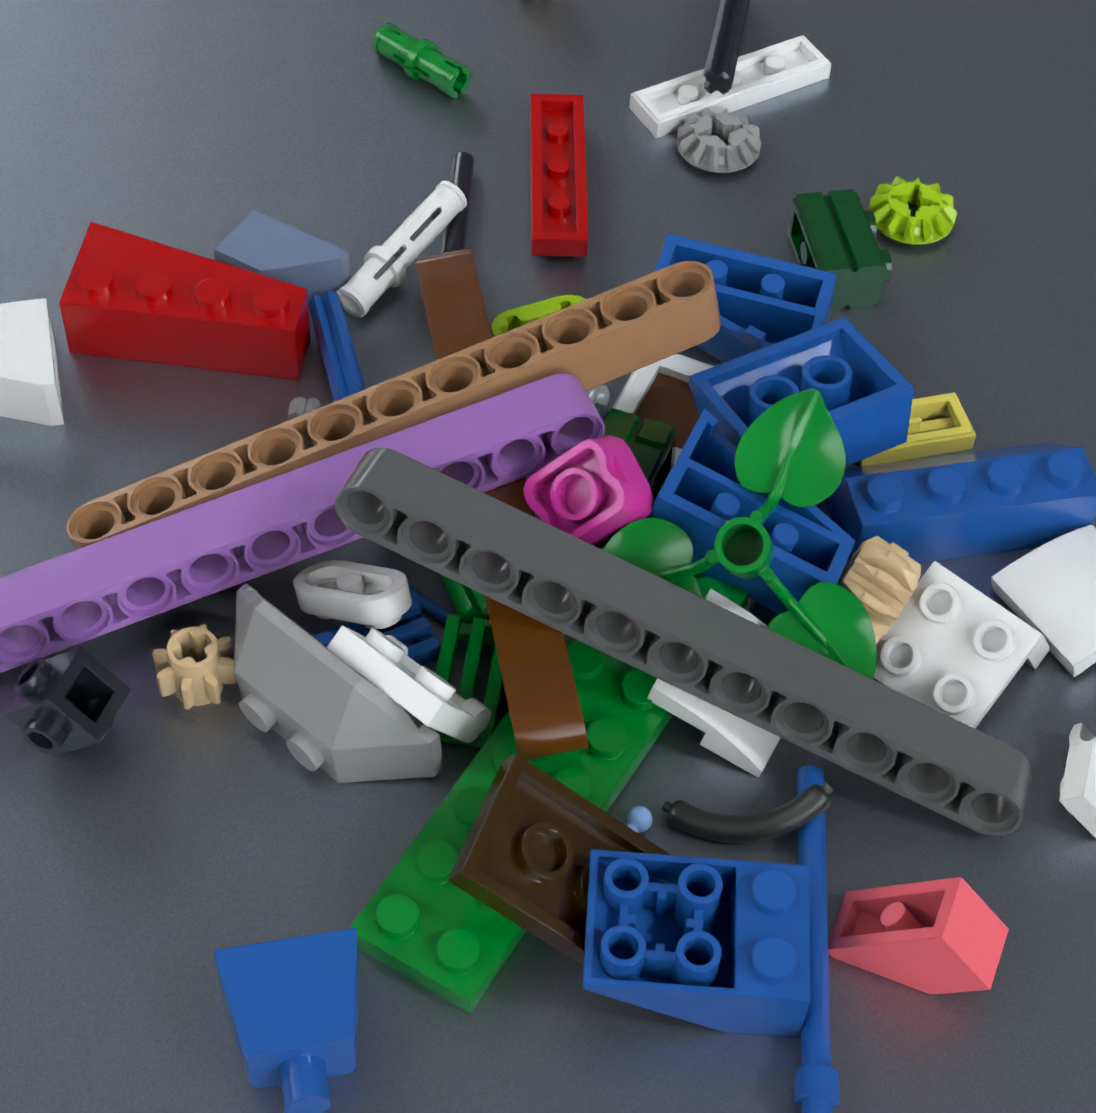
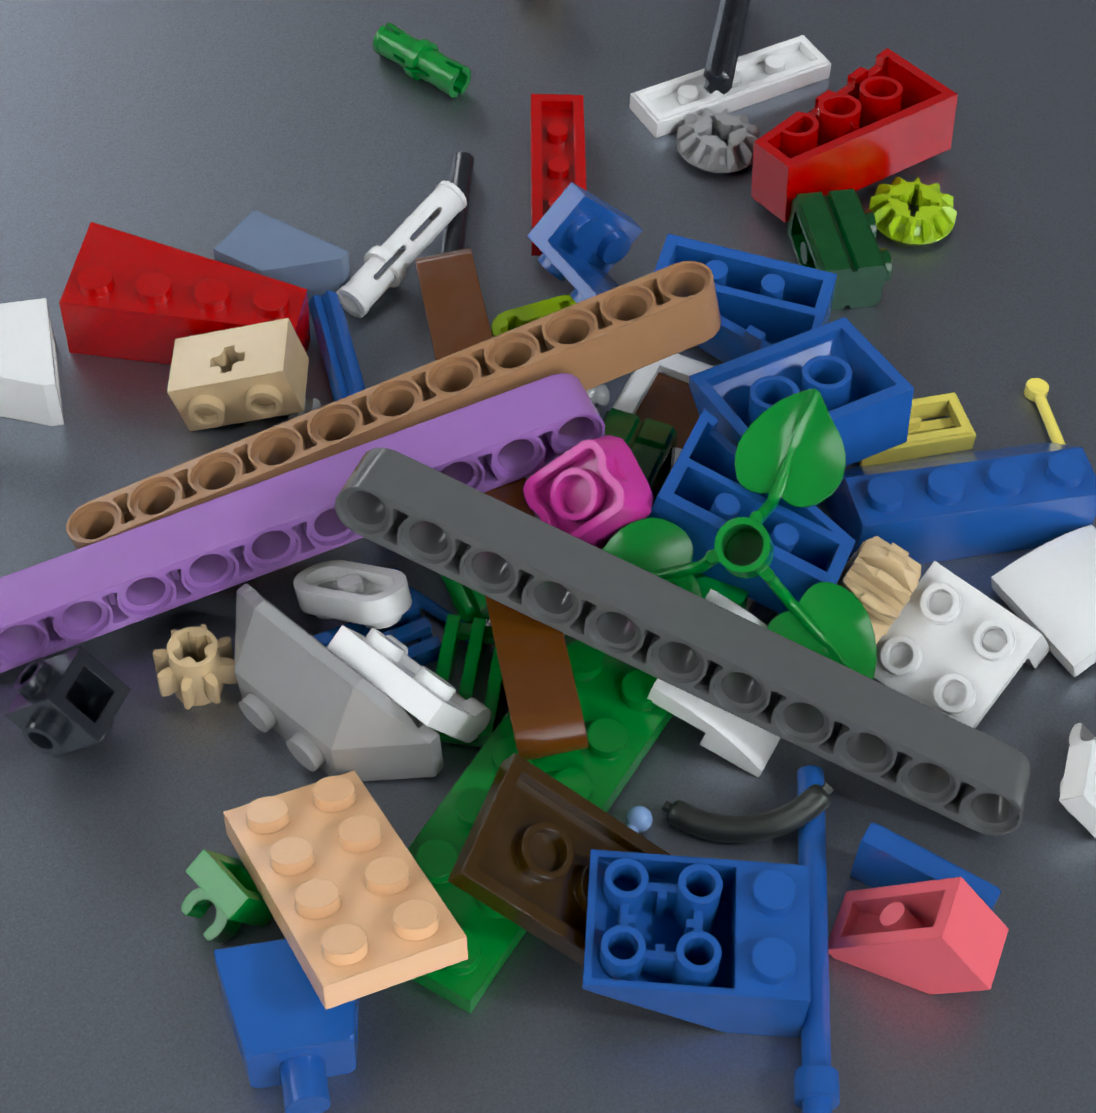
(232, 891): none -> green tile
(238, 375): none -> tan brick
(344, 889): none -> light nougat plate
(583, 241): none -> blue bracket
(855, 136): none -> red wedge
(894, 860): none -> blue tile
(1036, 391): none -> light yellow hinge

